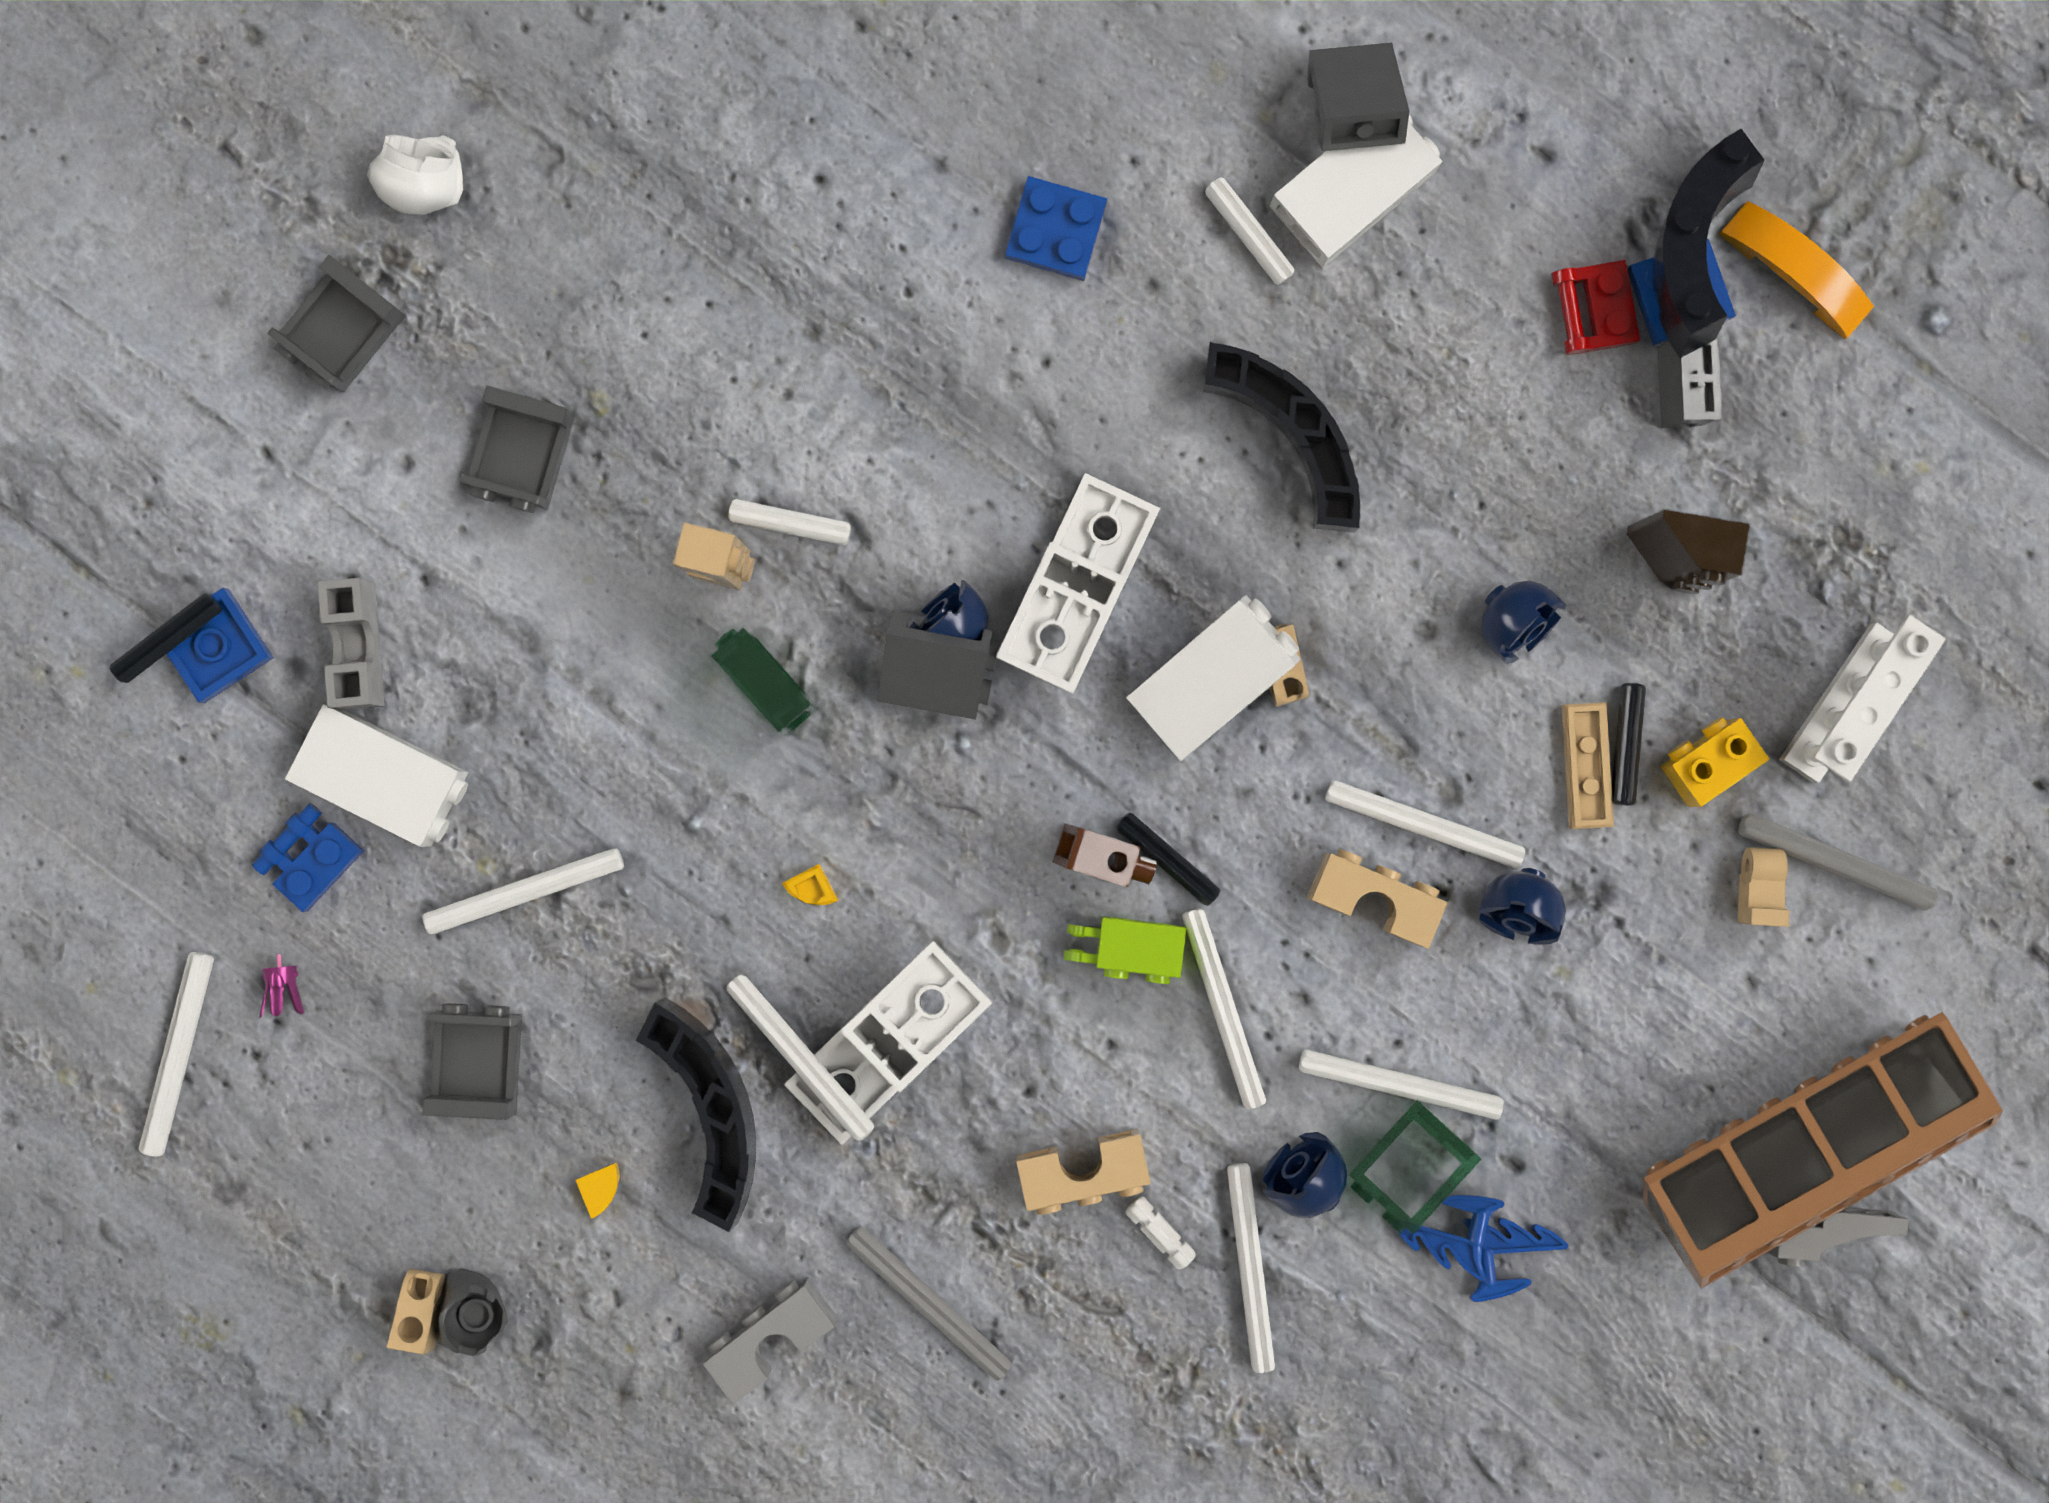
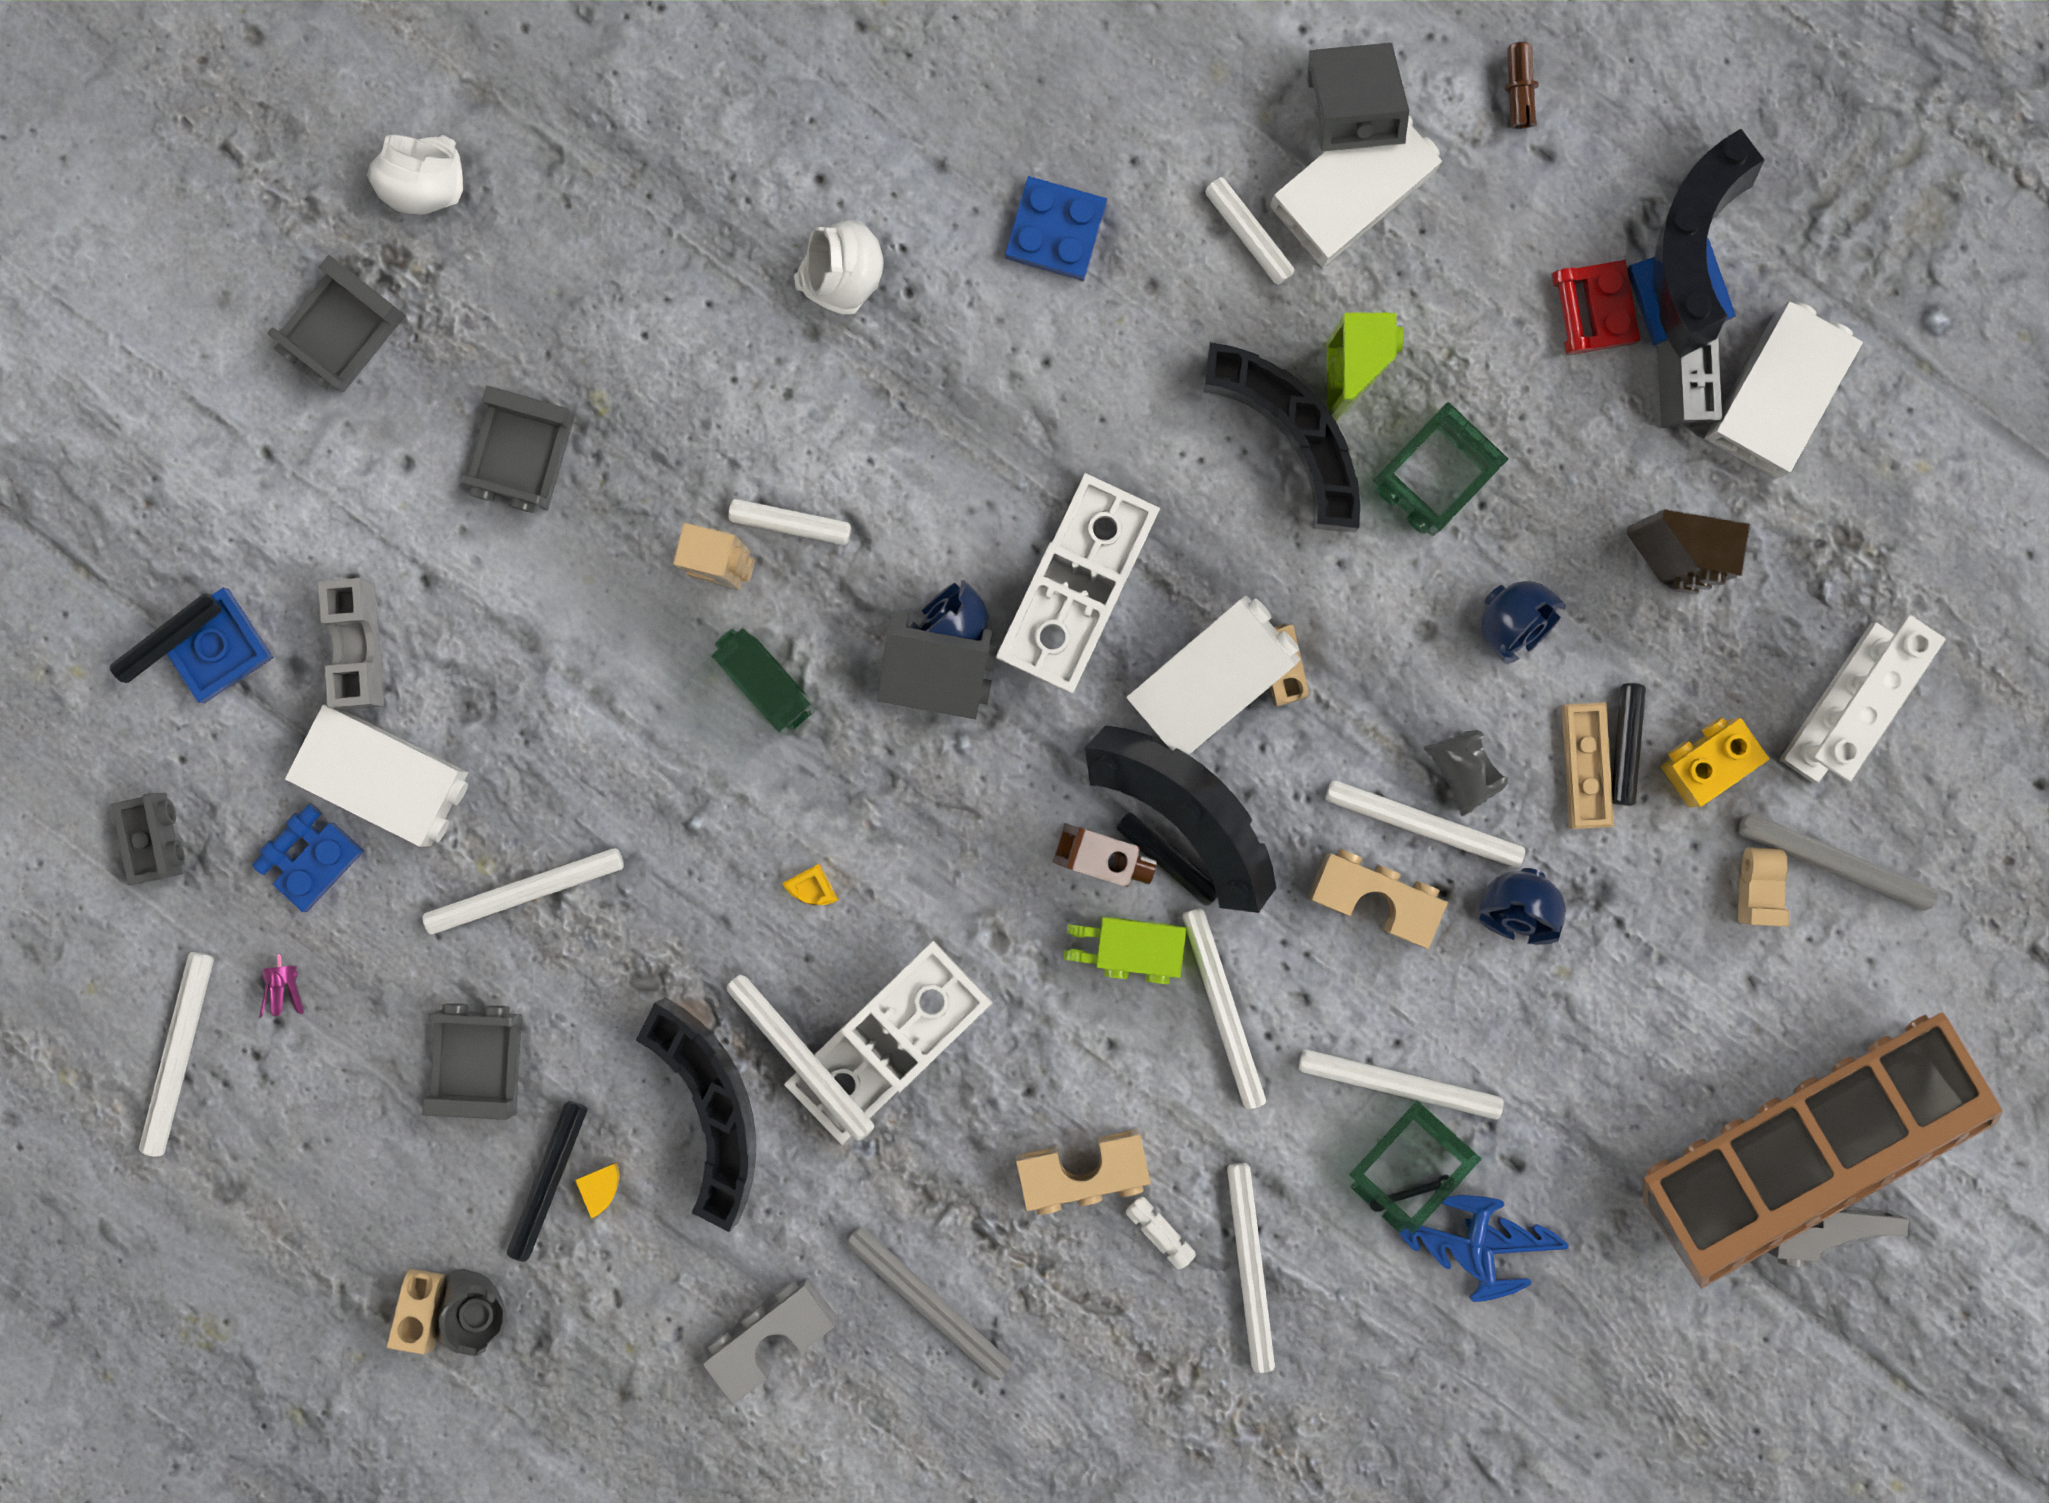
(148, 838): none -> dark grey bracket
(546, 1181): none -> black axle
(841, 267): none -> white helmet
(1195, 804): none -> black brick
(1307, 1177): dark blue cylinder -> none
(1358, 355): none -> lime slope
(1377, 1207): none -> black hinge
(1467, 769): none -> dark grey hair
(1468, 441): none -> clear green window
(1521, 85): none -> reddish brown axle
(1784, 389): none -> white brick
(1801, 264): light orange slope -> none

